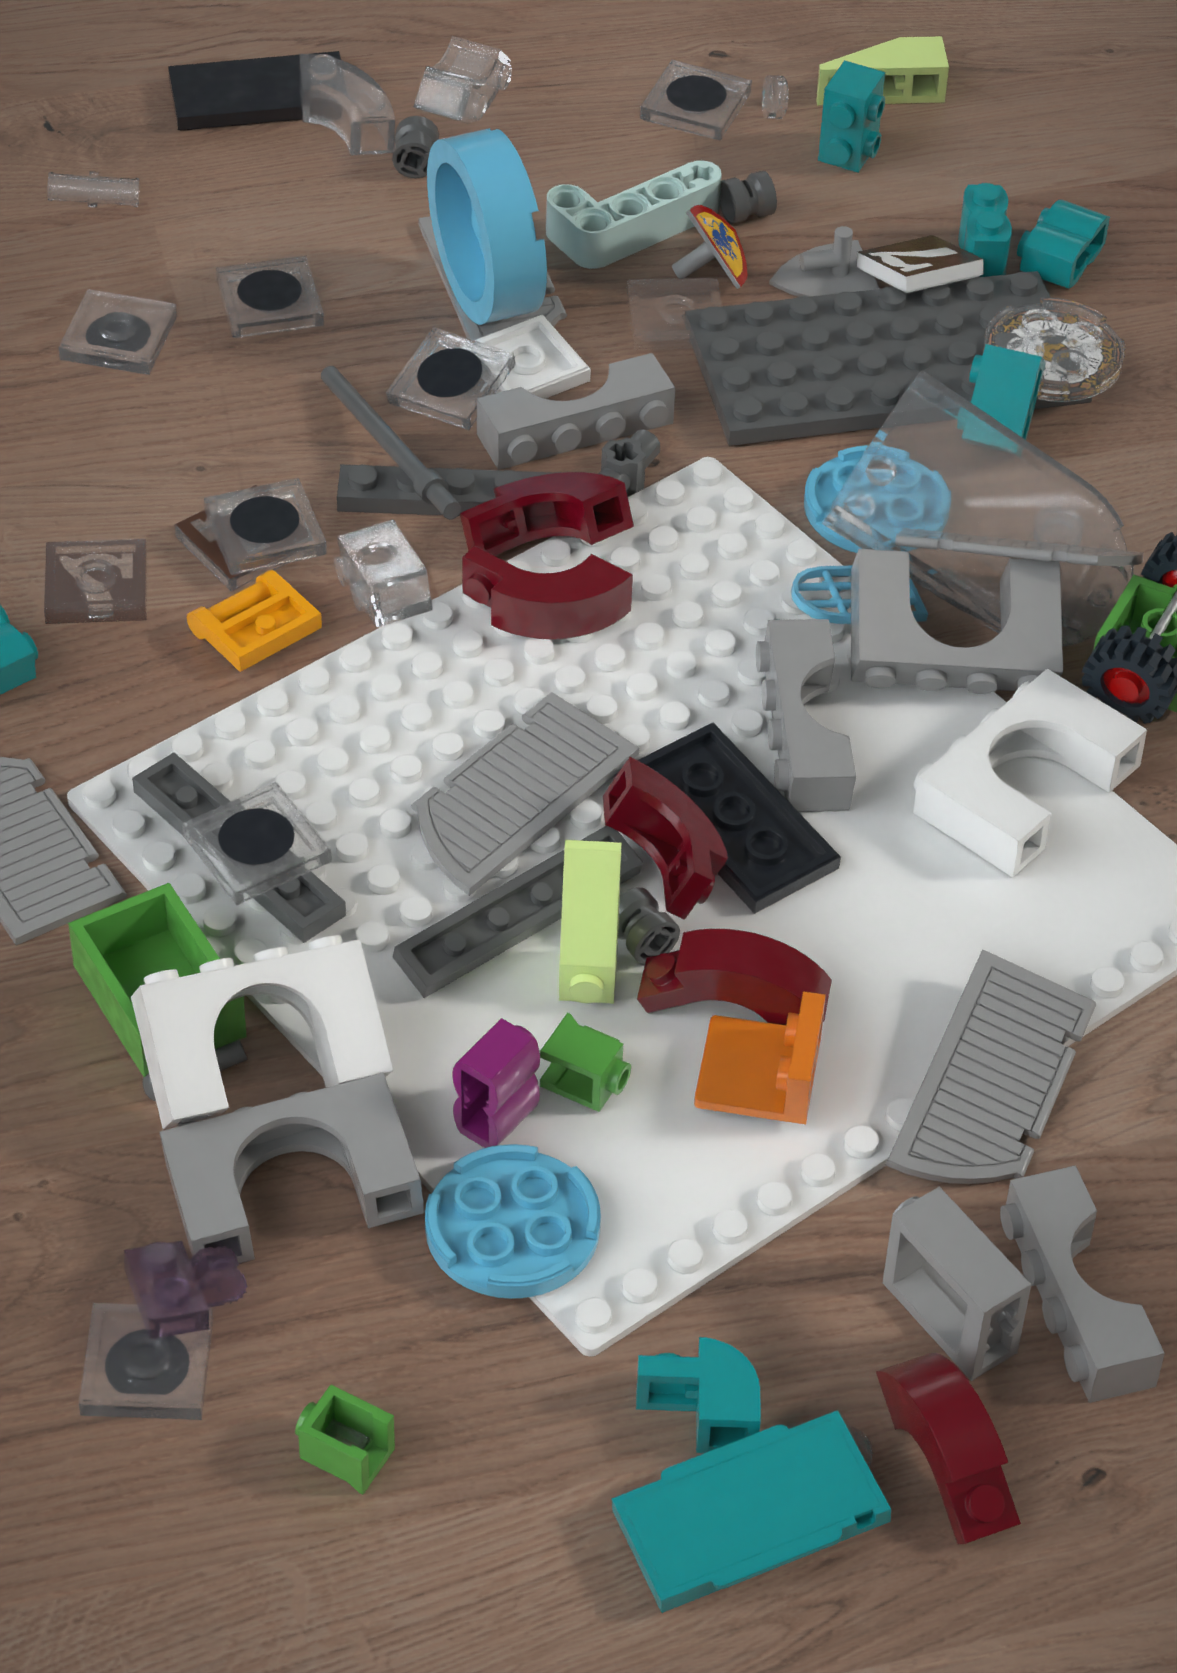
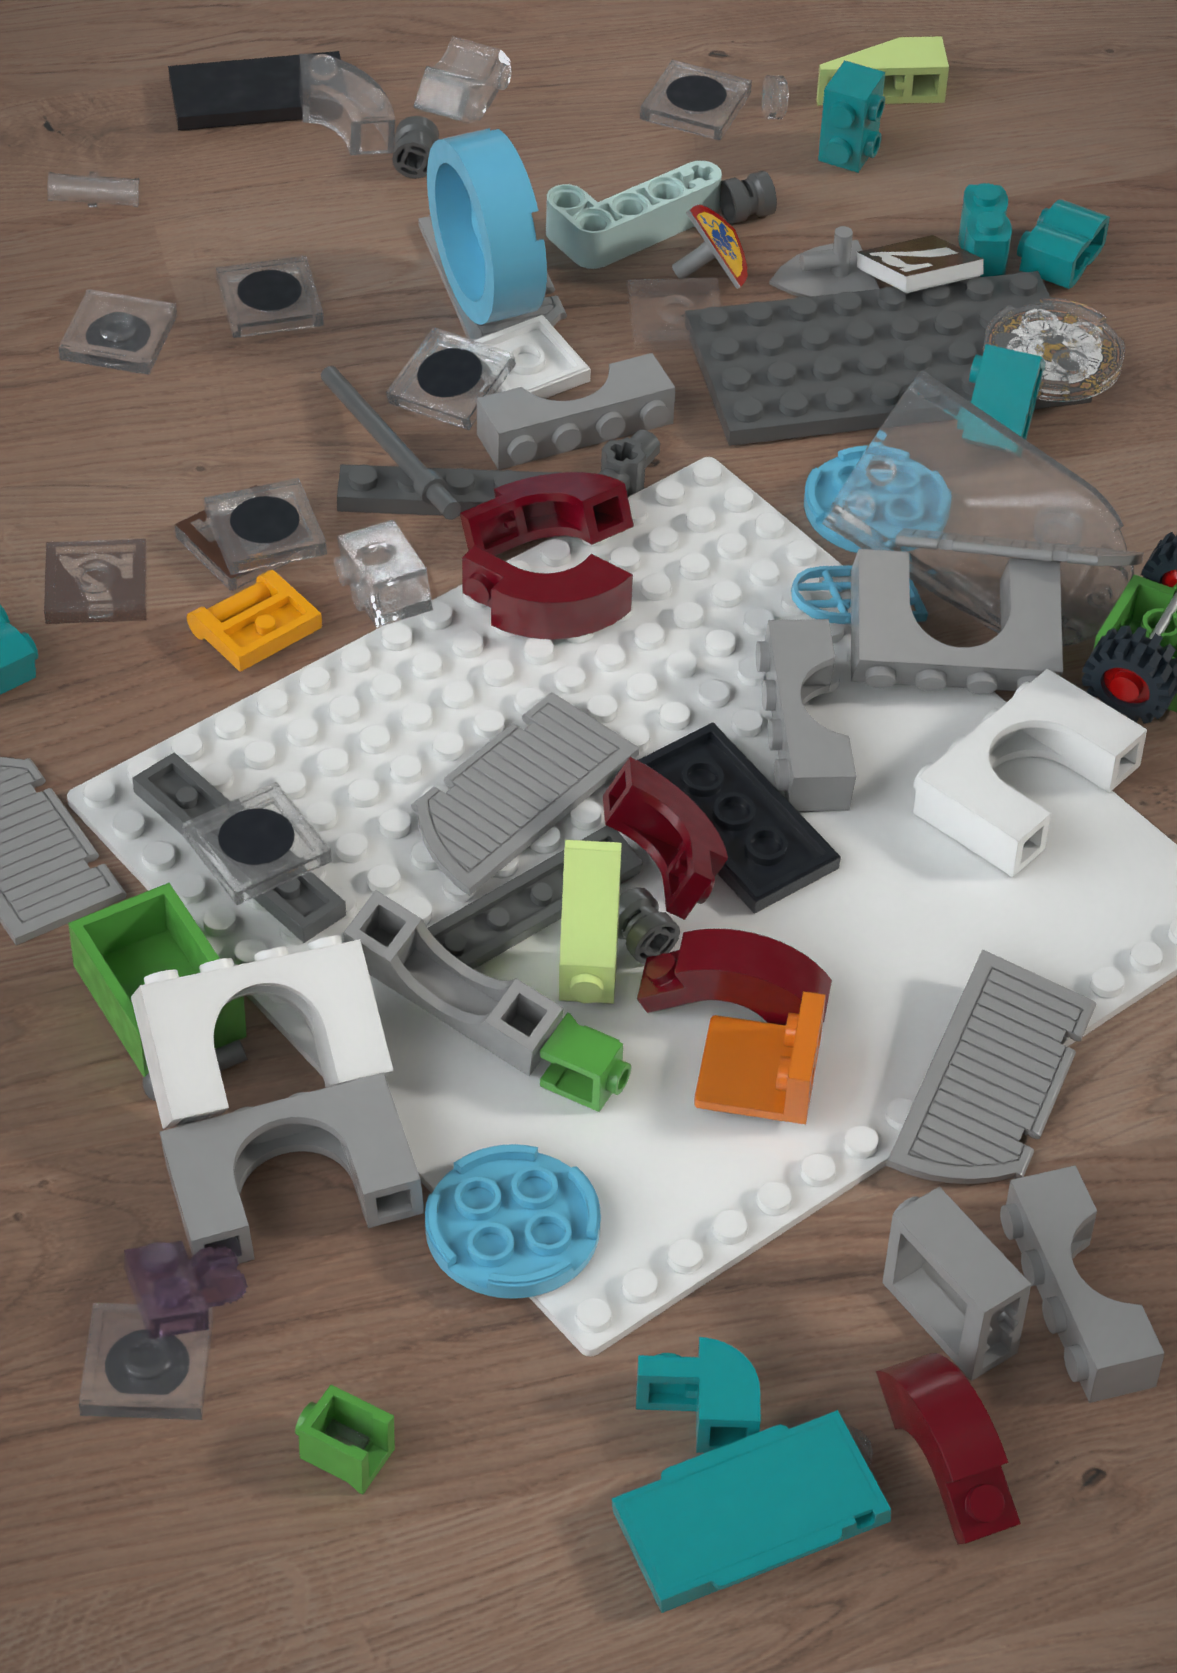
(494, 1013): none -> light grey arch
(496, 1084): magenta brick -> none

